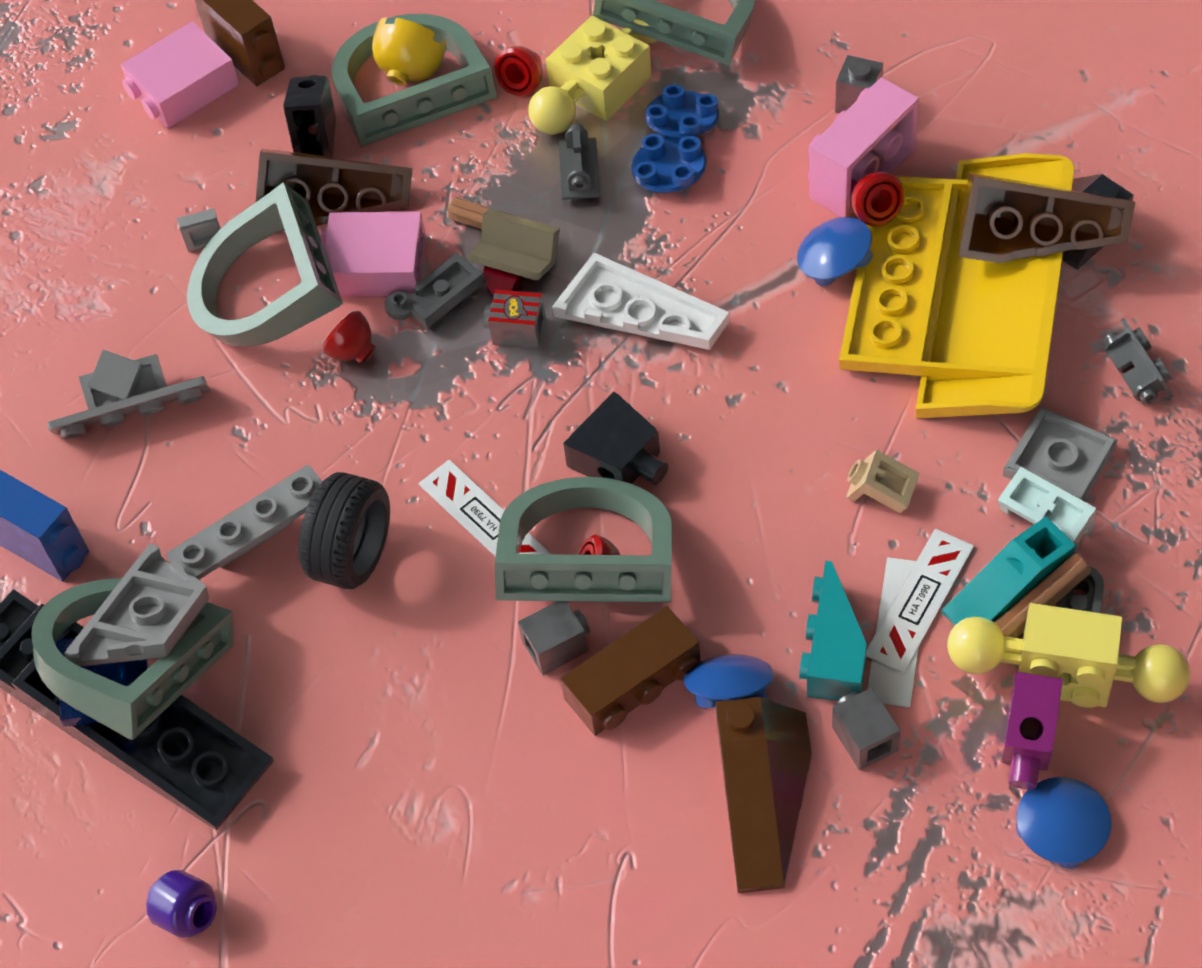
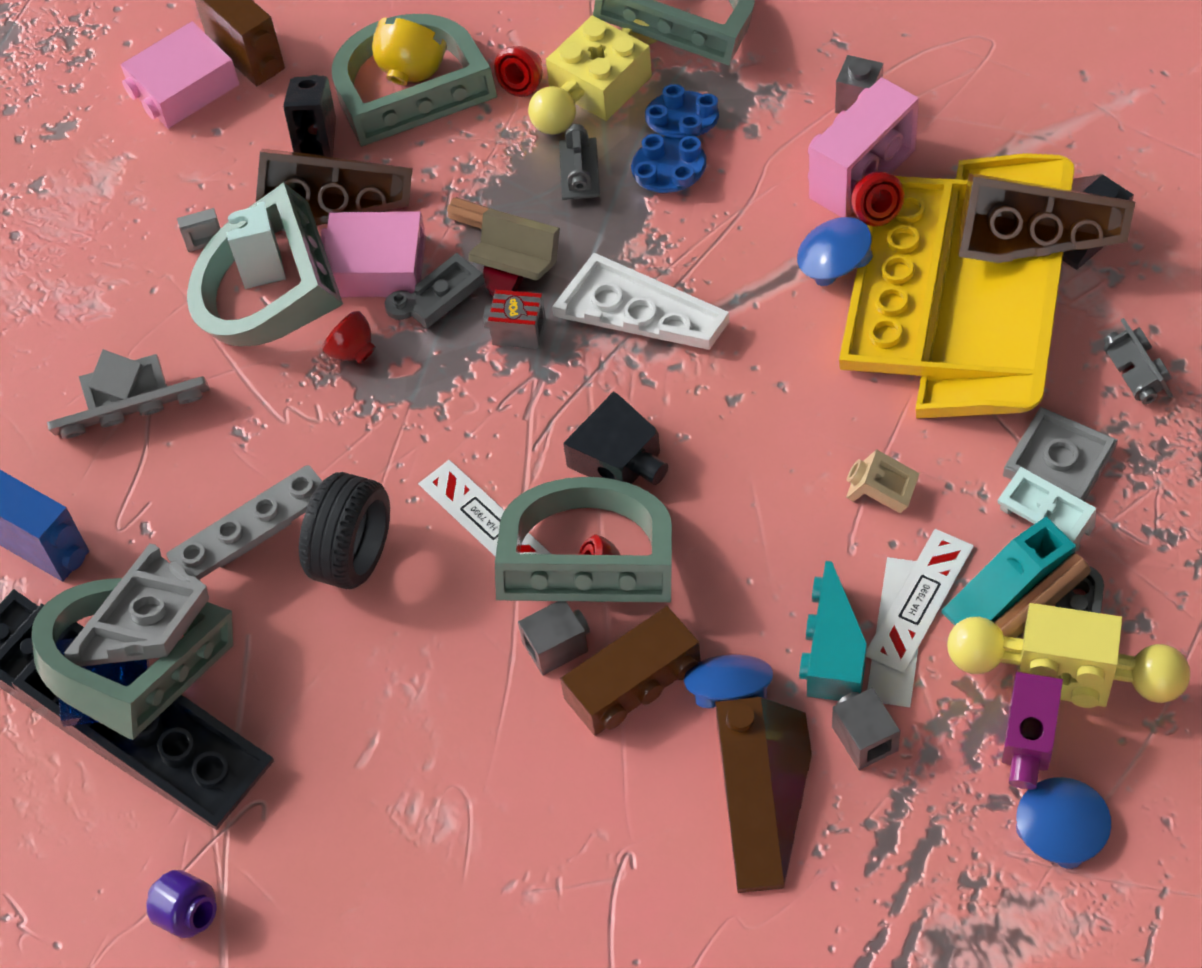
(255, 247): none -> light aqua hinge

